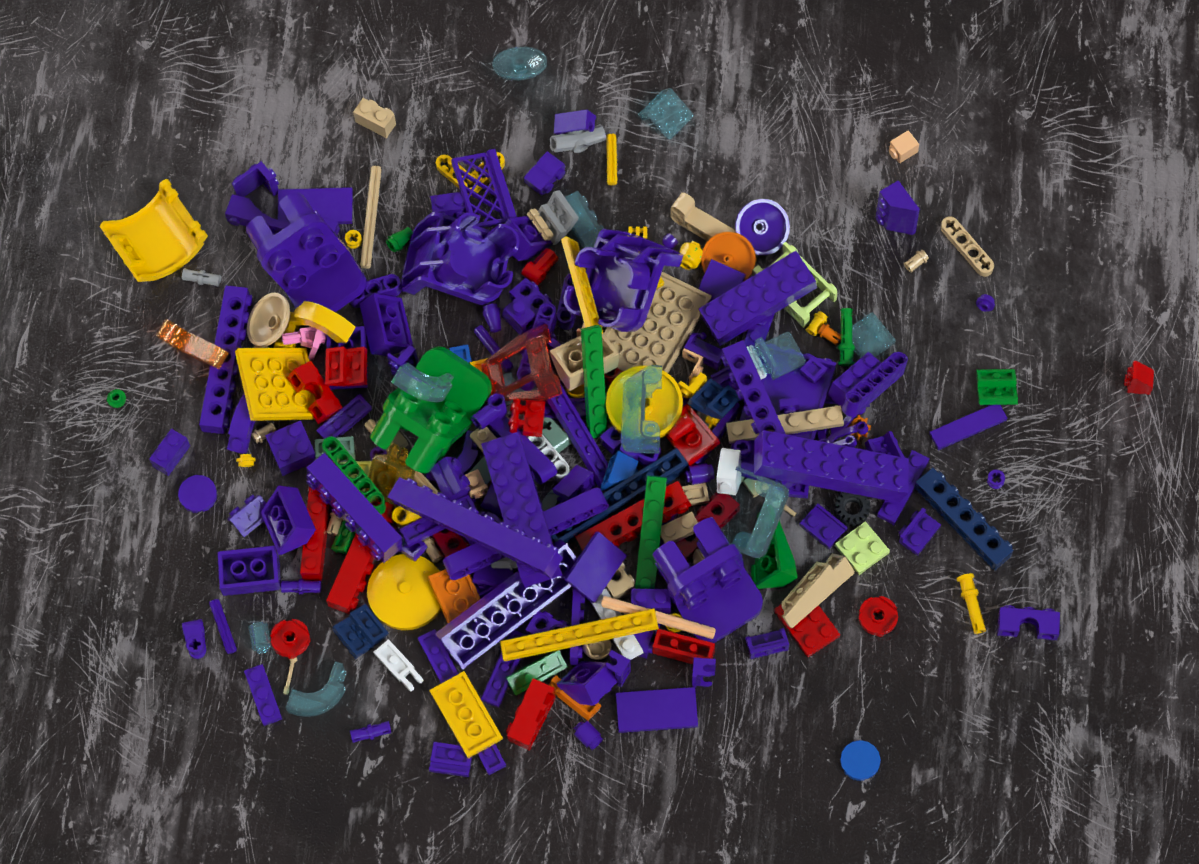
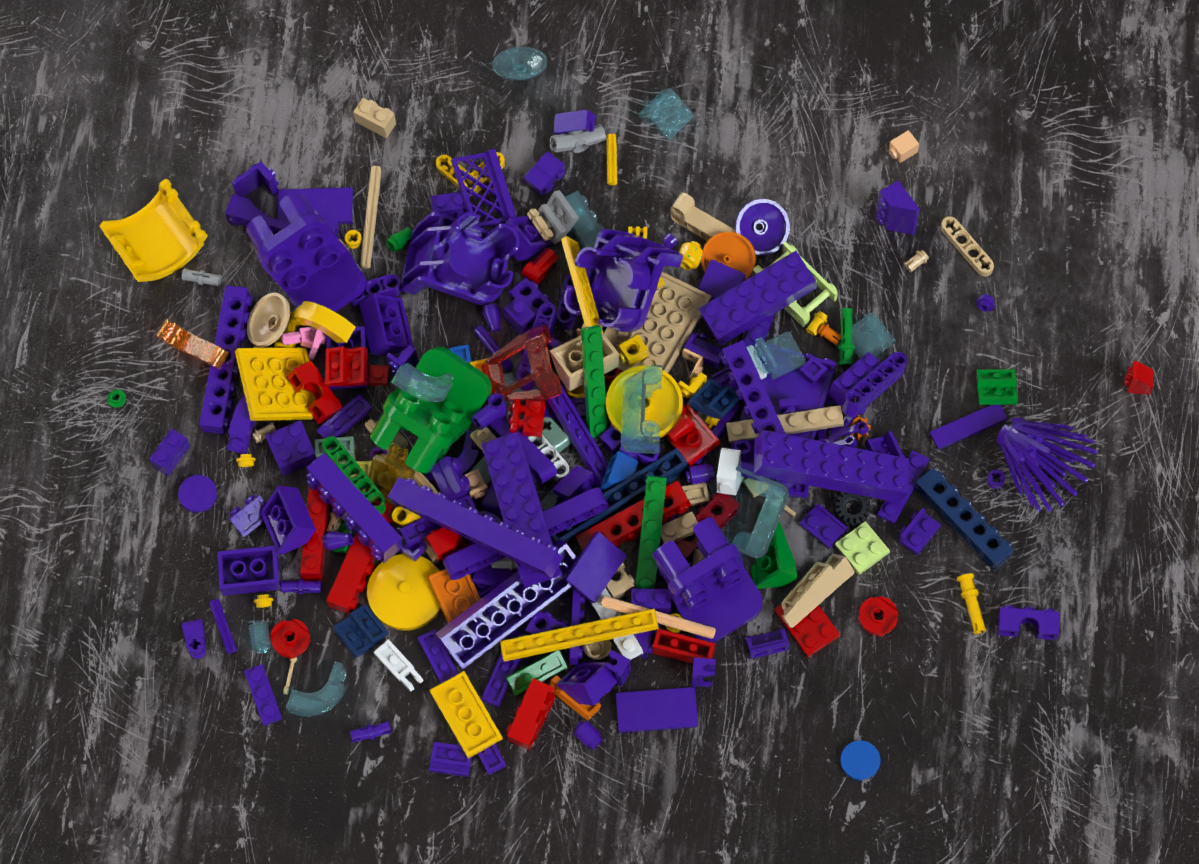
(263, 601): none -> yellow plate
(336, 540): none -> dark purple cone
(378, 375): none -> red plate
(443, 542): none -> red slope
(634, 343): none -> yellow brick
(1025, 444): none -> dark purple plant

